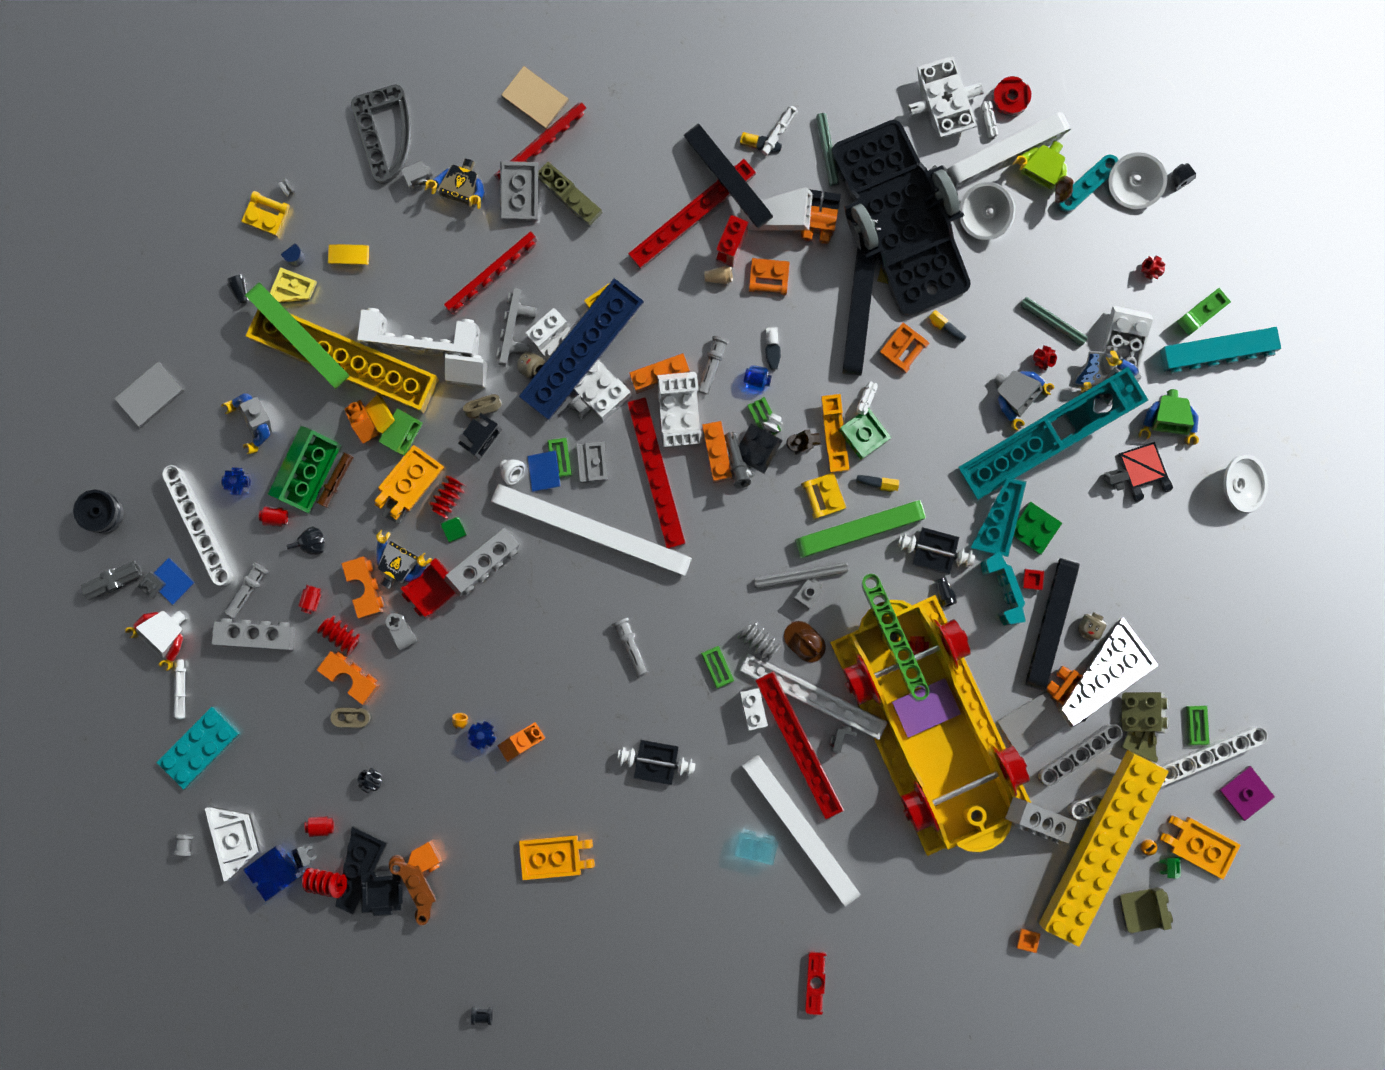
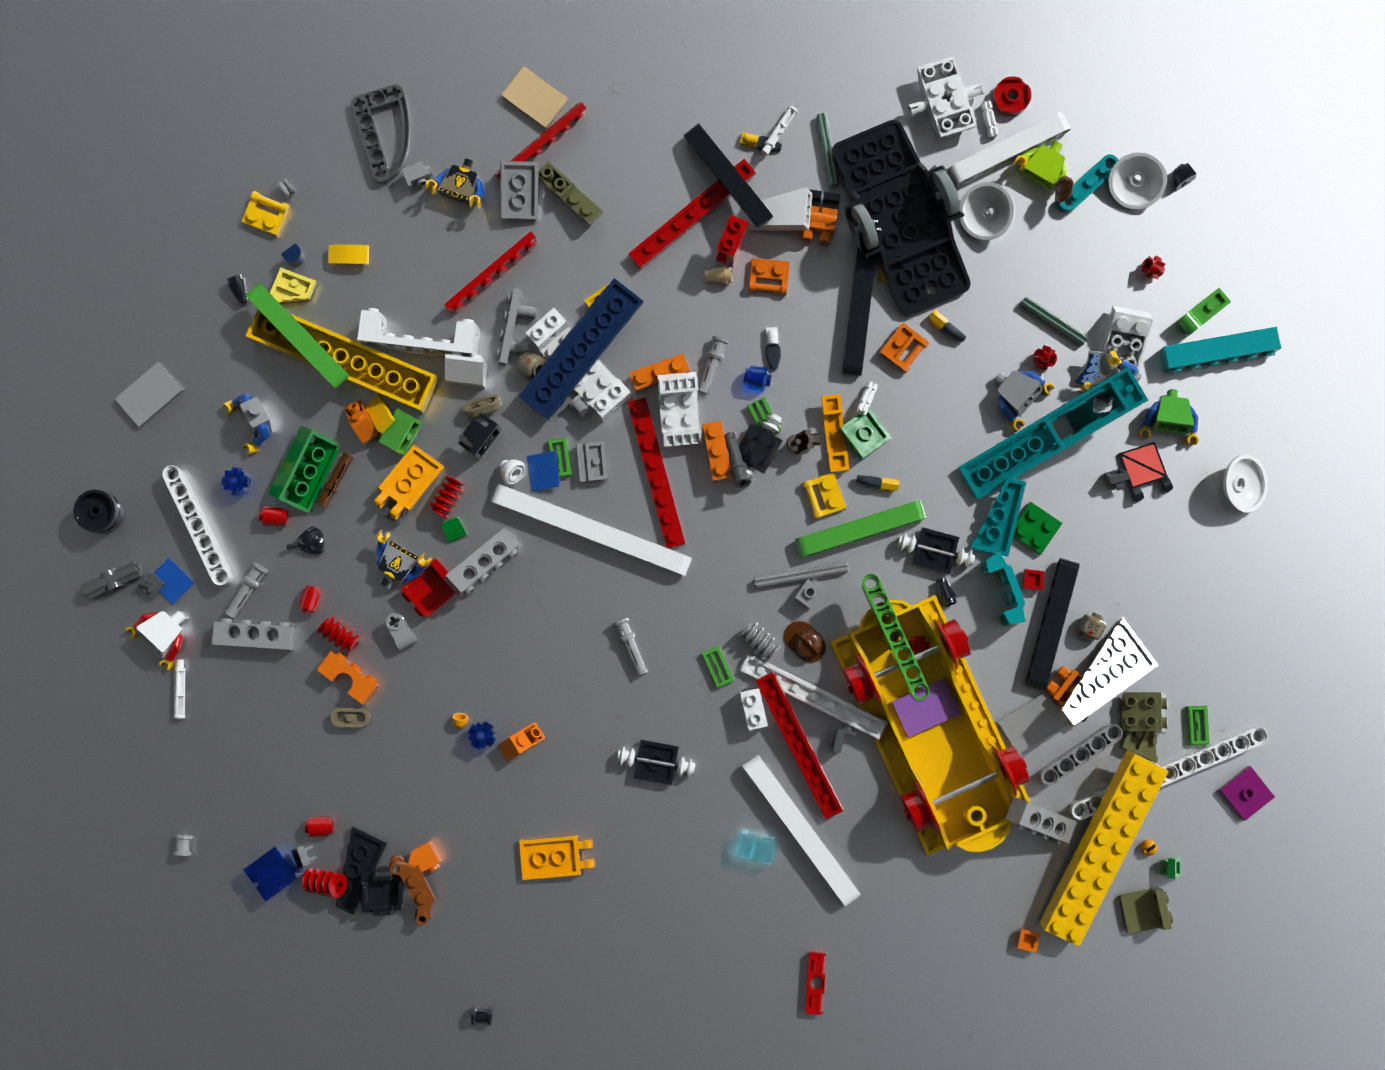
(198, 748): teal plate -> none
(232, 839): white wing -> none
(369, 603): orange arch -> none
(369, 780): black gear -> none
(1202, 846): light orange tile -> none

